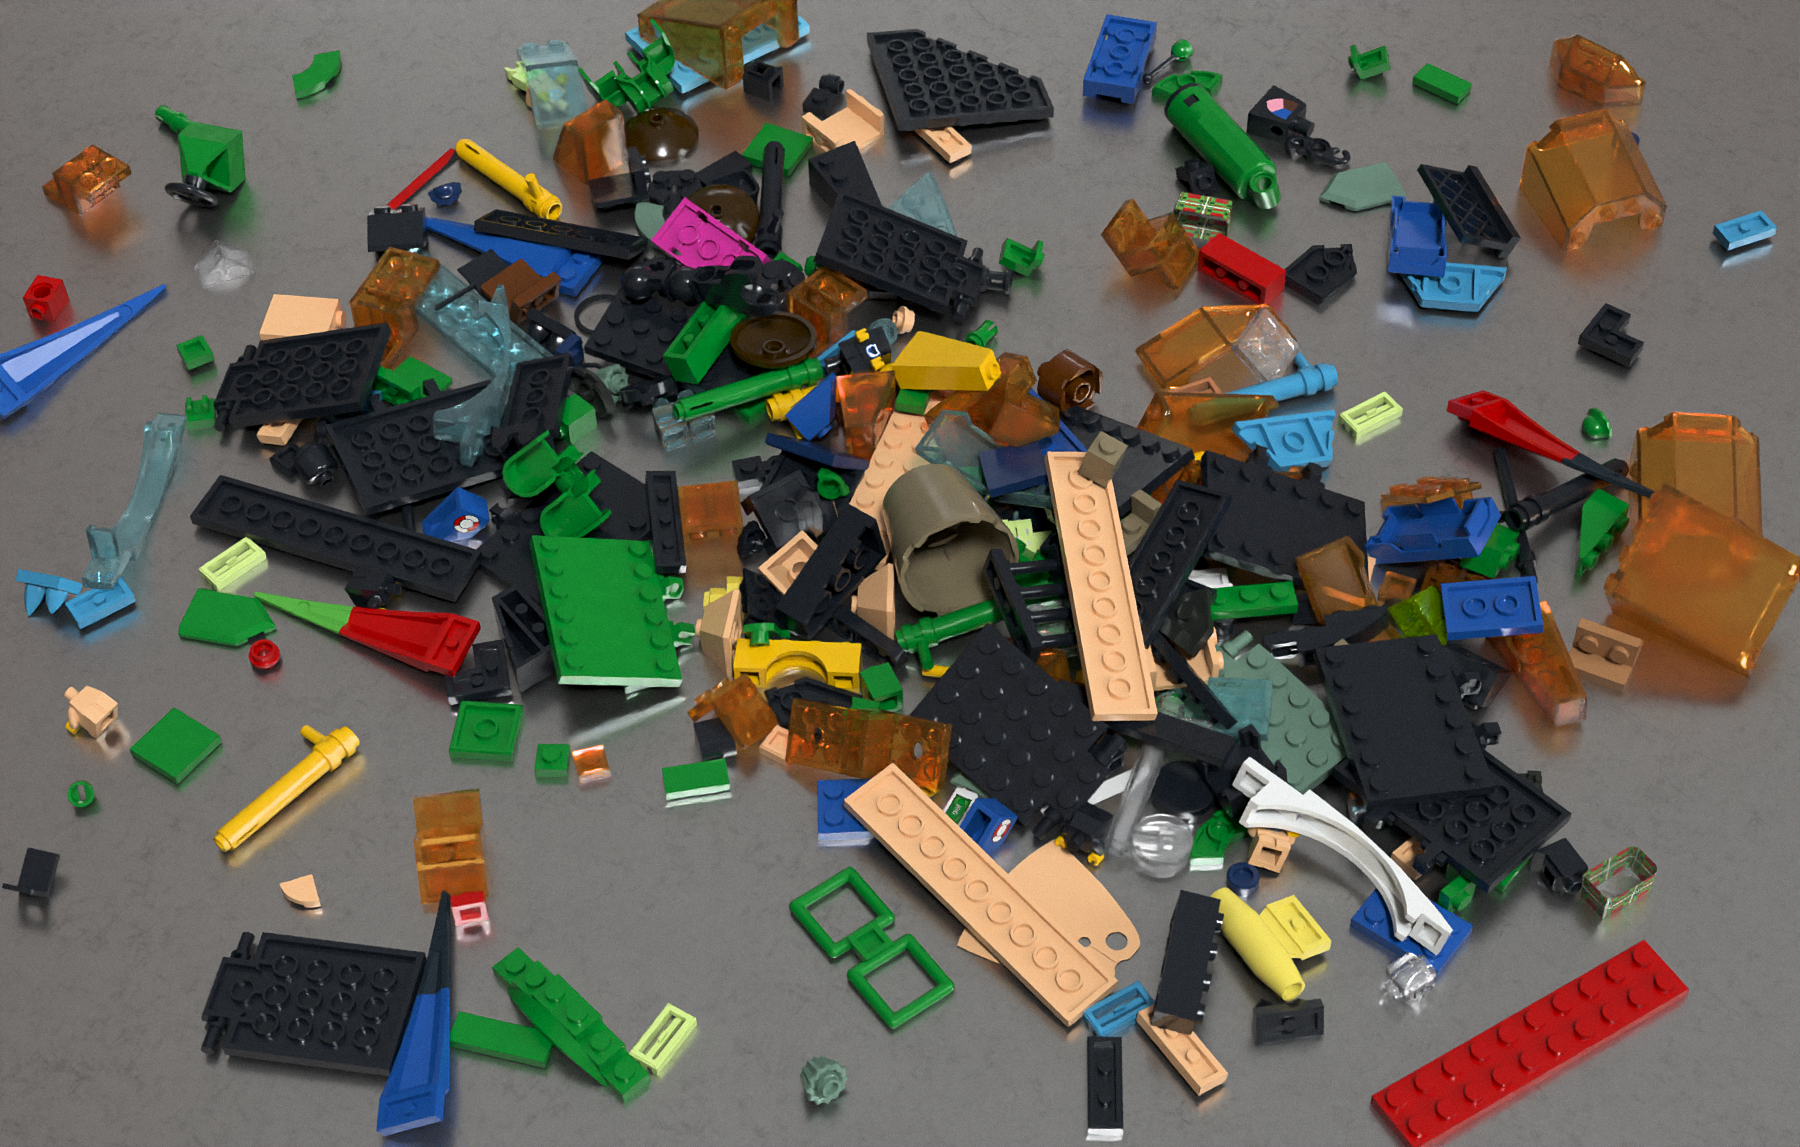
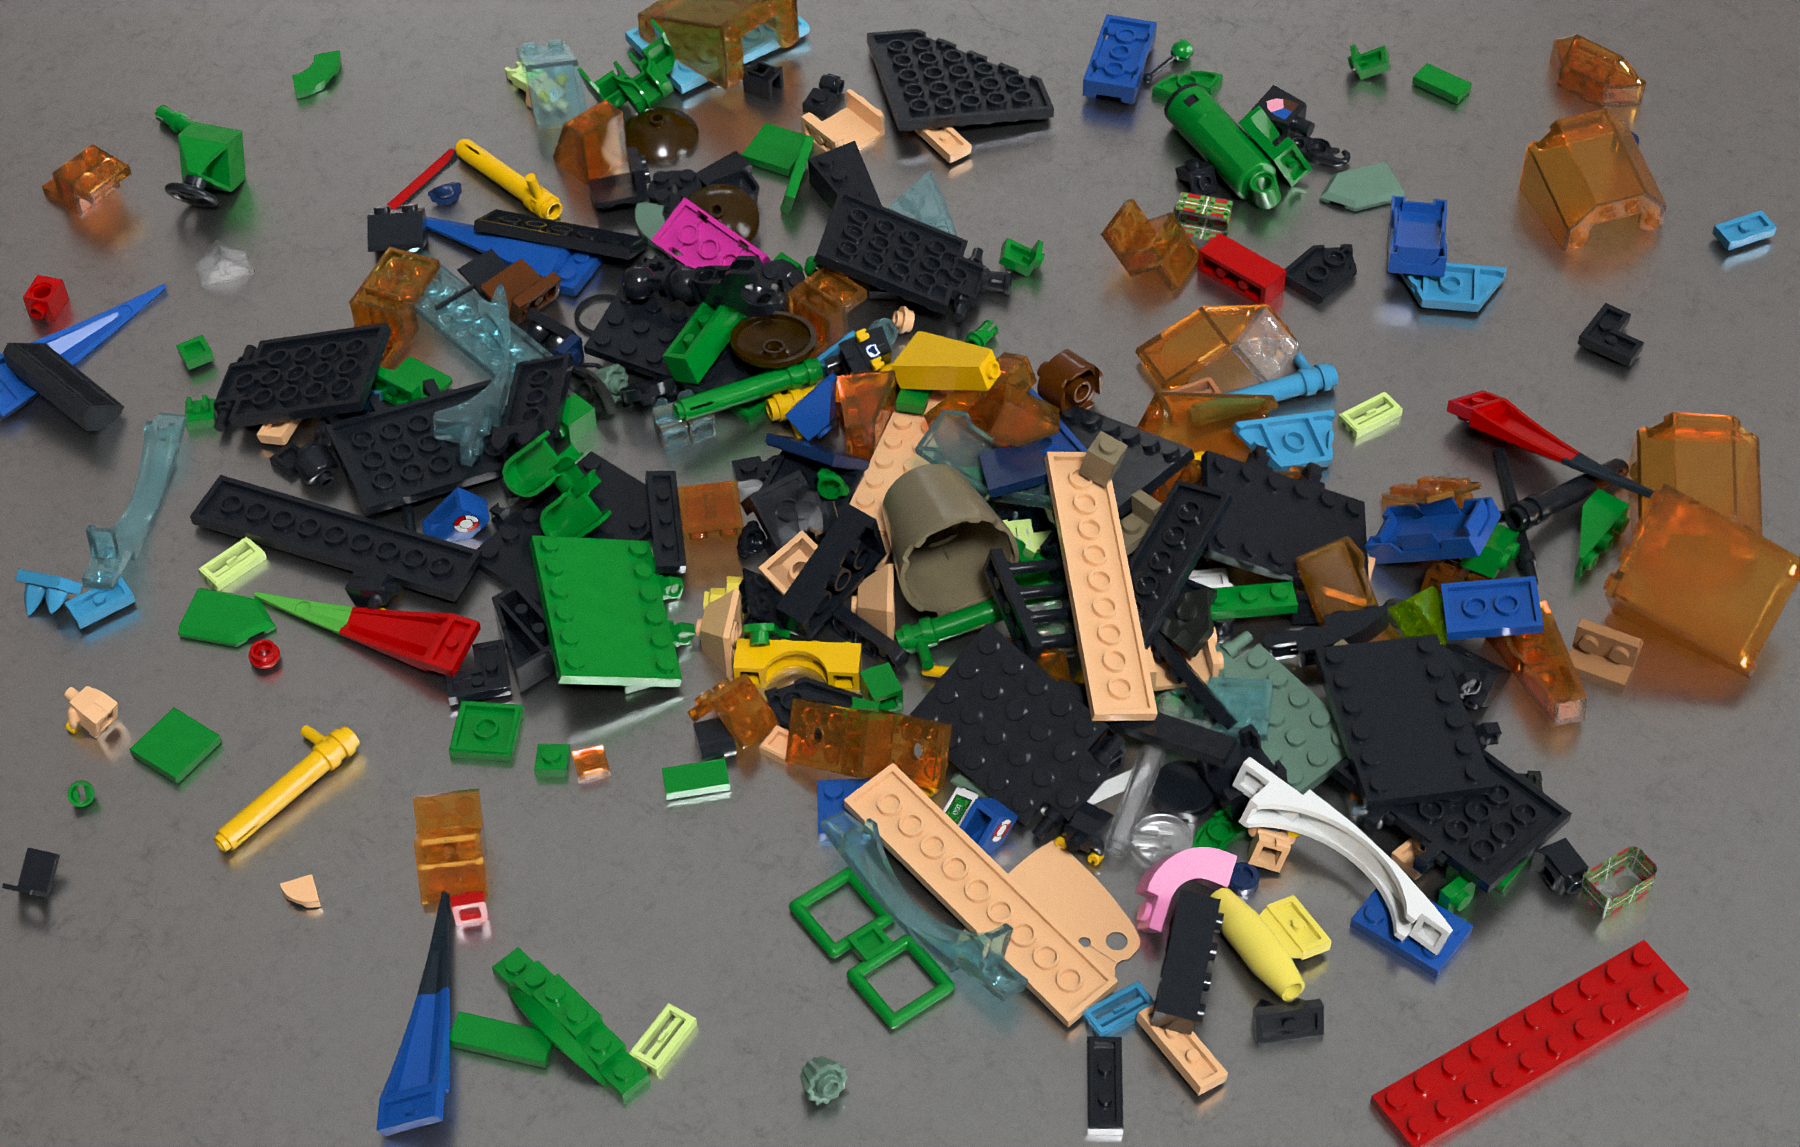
(62, 384): none -> black piece
(300, 316): light nougat panel -> none
(313, 1002): black plate -> none
(769, 230): black cylinder -> none
(797, 174): none -> green tile
(975, 953): none -> clear light blue slope
(1200, 865): none -> bright pink arch
(1285, 156): none -> green panel
(1396, 586): clear orange plate -> none
(1410, 978): clear head -> none
(1471, 208): black fence -> none
(1596, 425): green piece -> none

